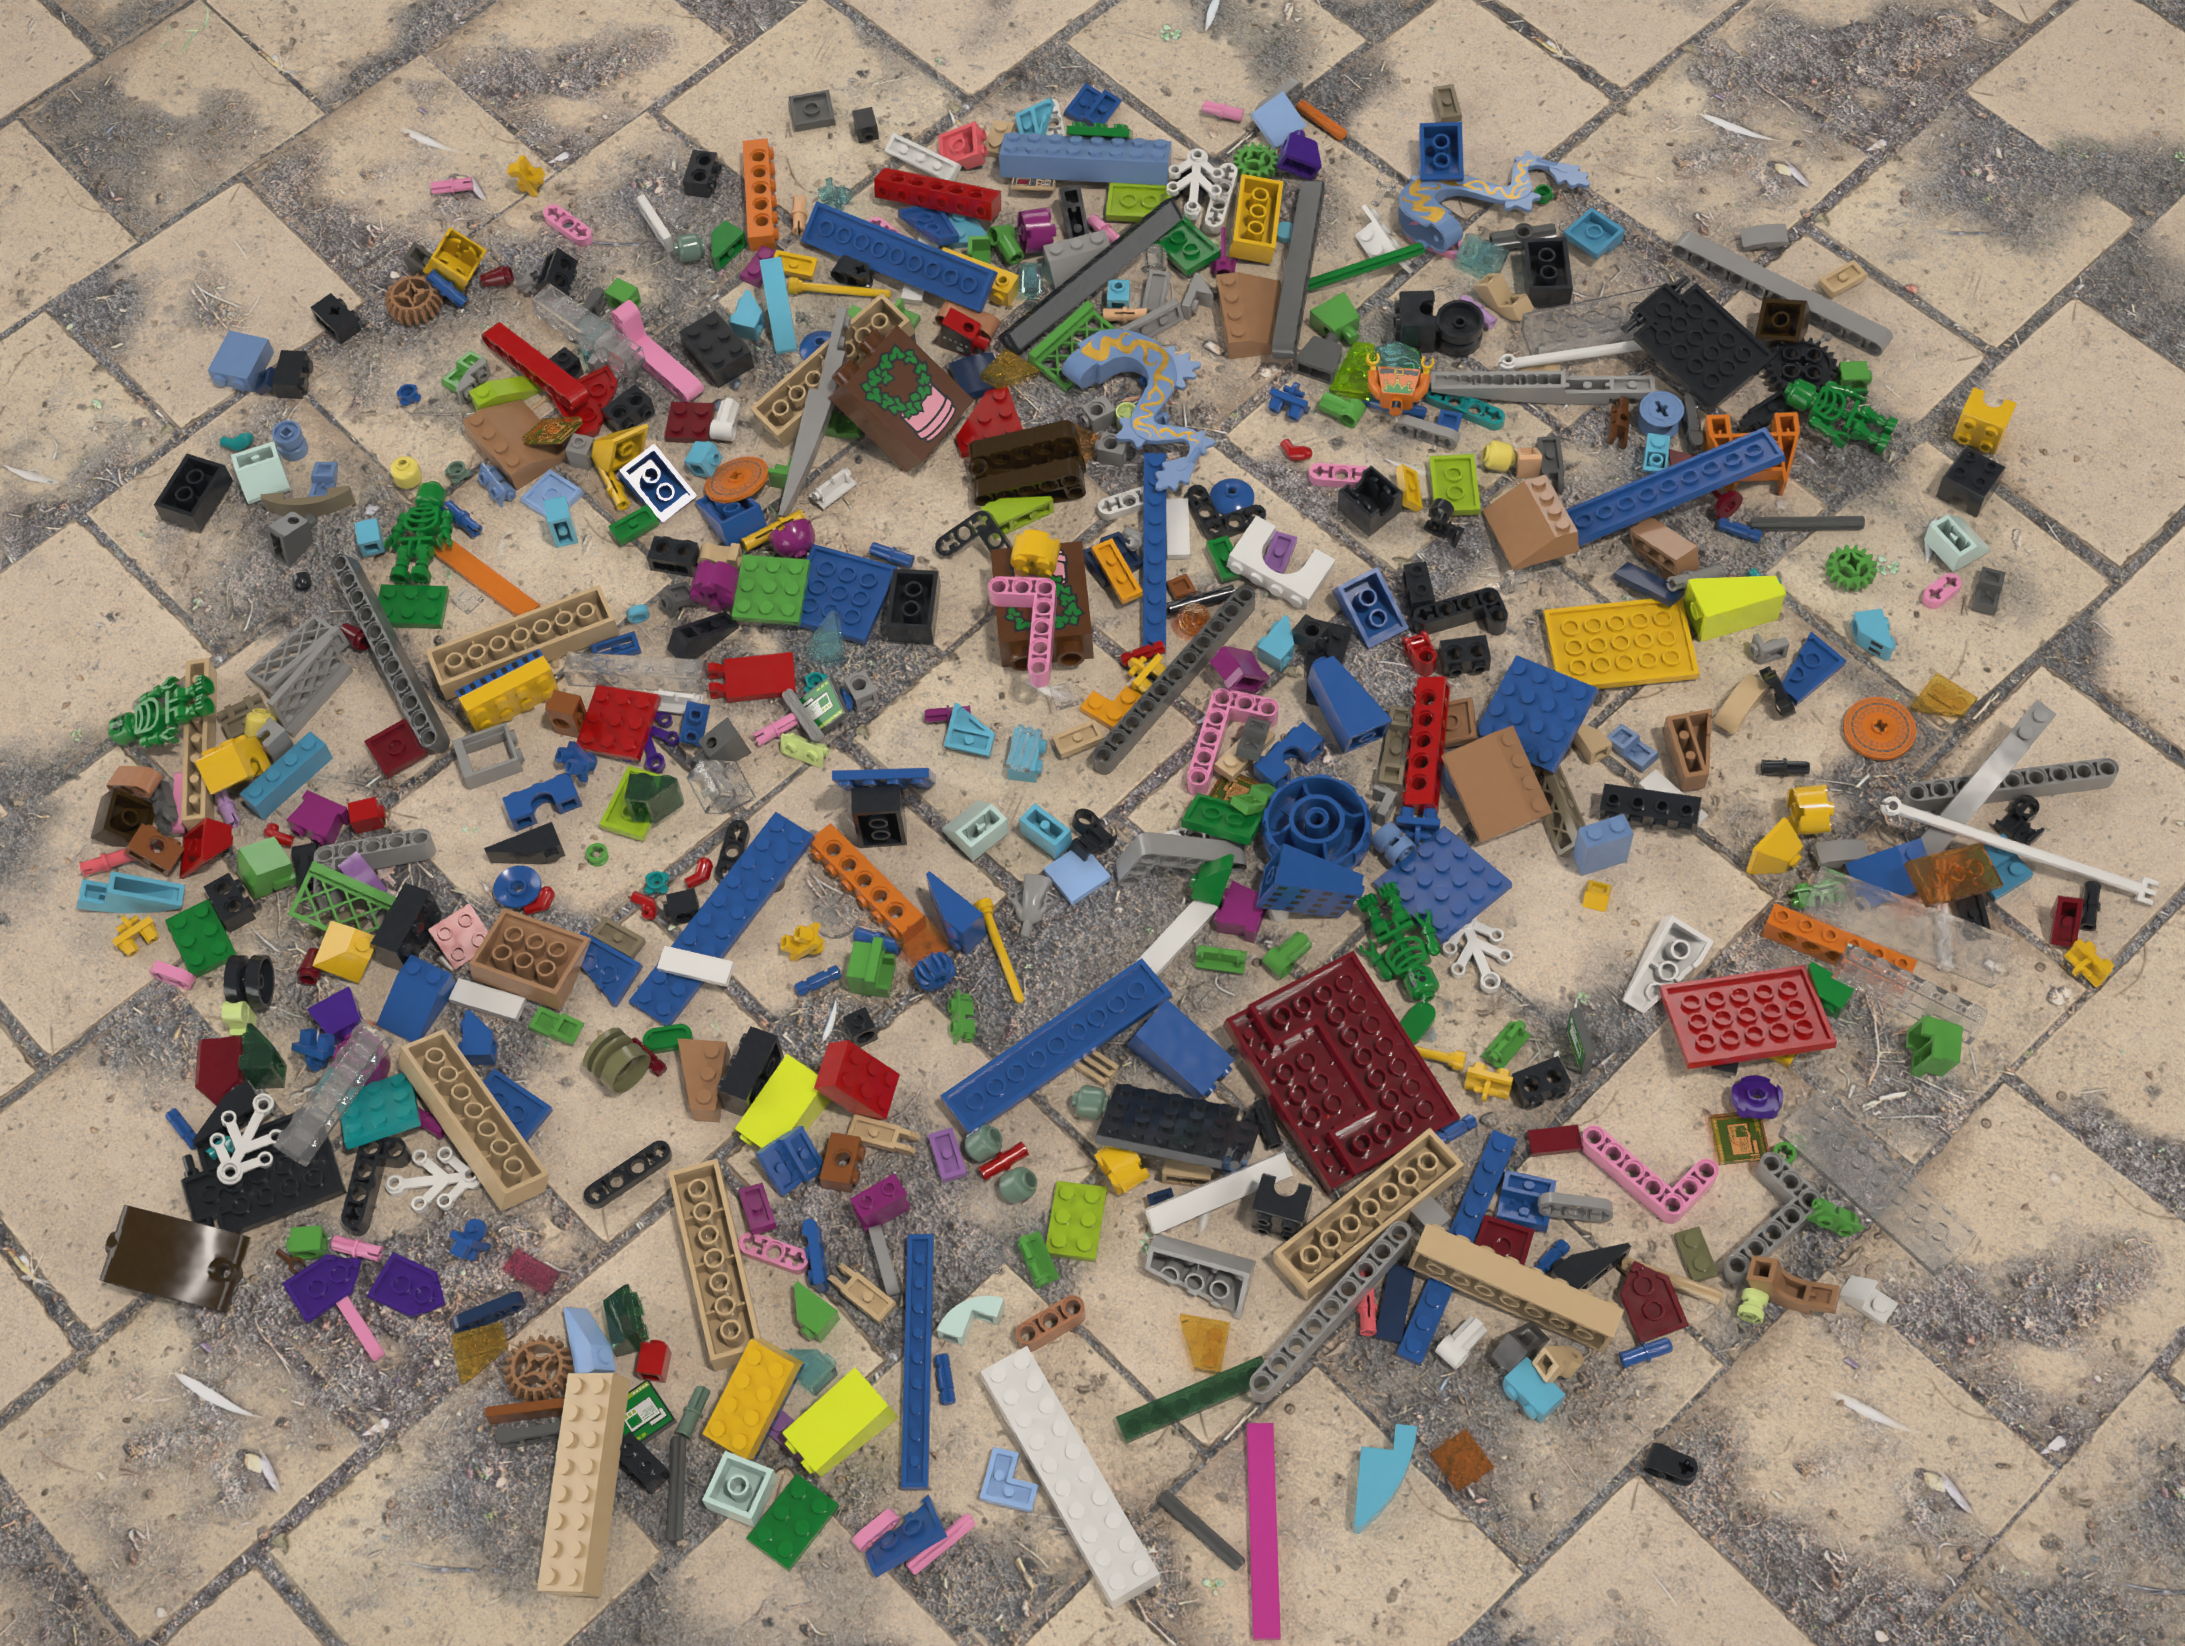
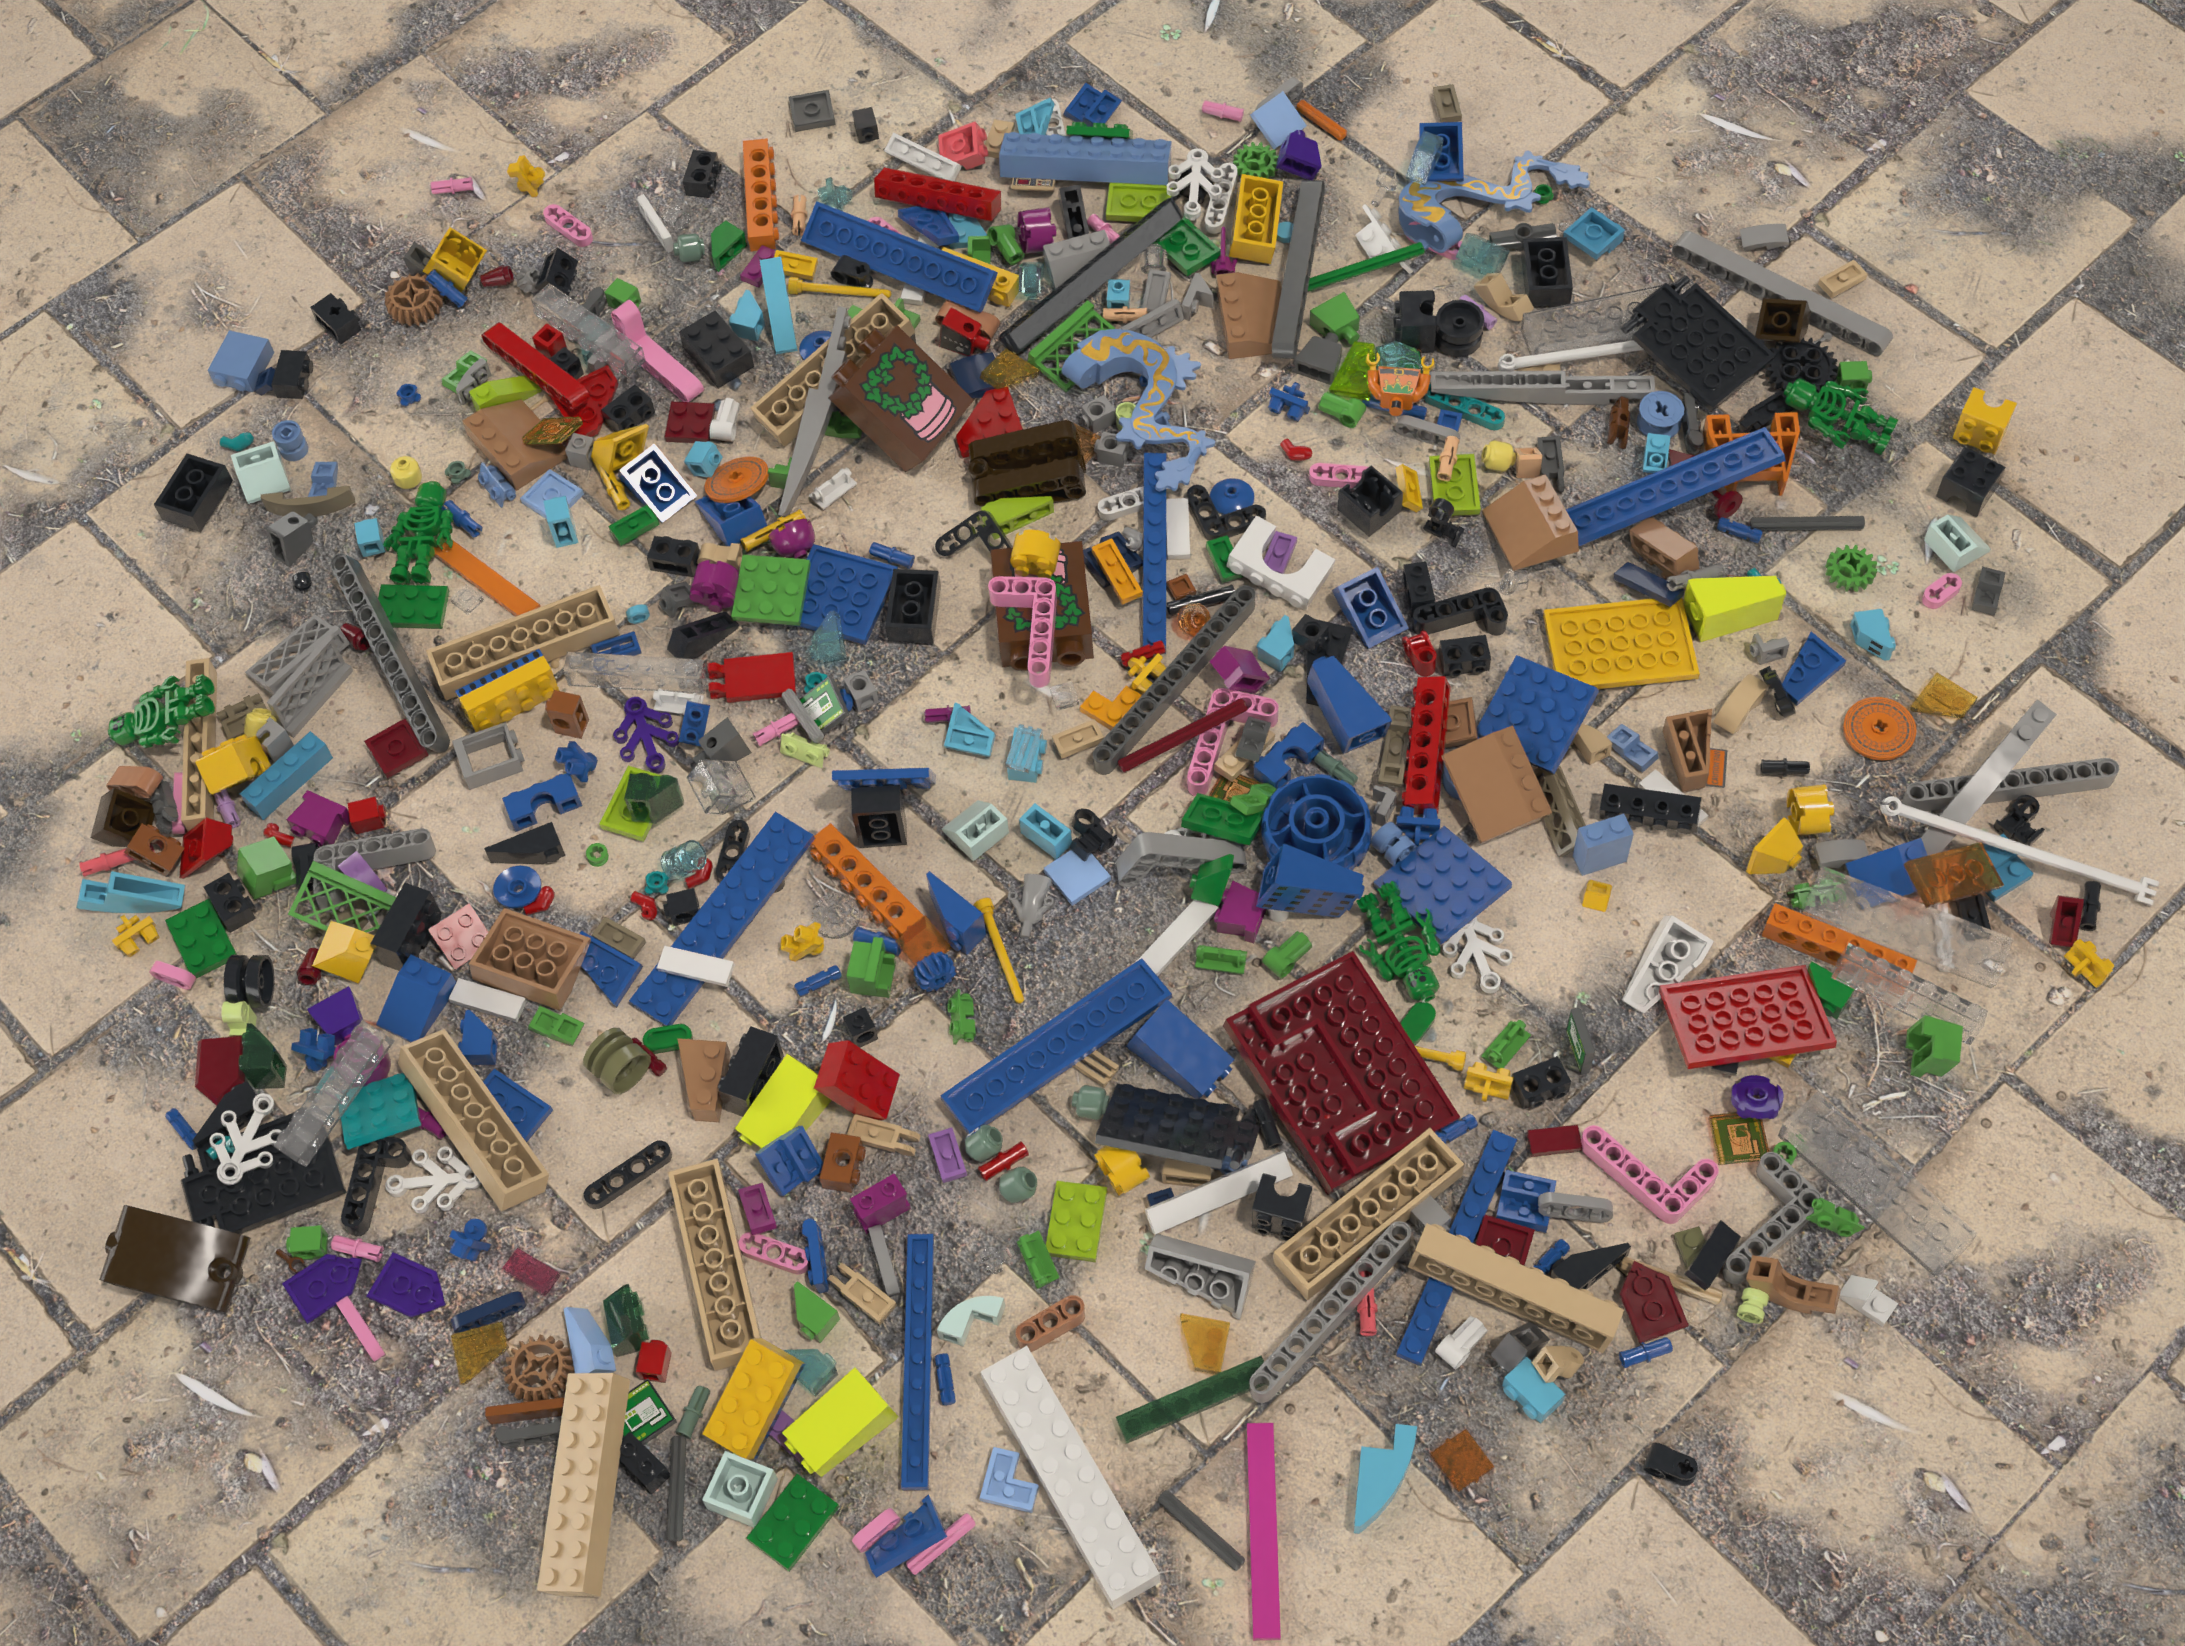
(549, 341): none -> red brick
(618, 722): red plate -> none
(683, 859): none -> clear light blue wheel
(1183, 735): none -> dark red axle
(1335, 767): none -> sand green axle
(1395, 1304): dark blue tile -> none
(1424, 157): none -> clear light blue slope
(1448, 458): none -> light nougat pin
(1712, 1255): none -> black tile
(1717, 768): none -> orange sticker

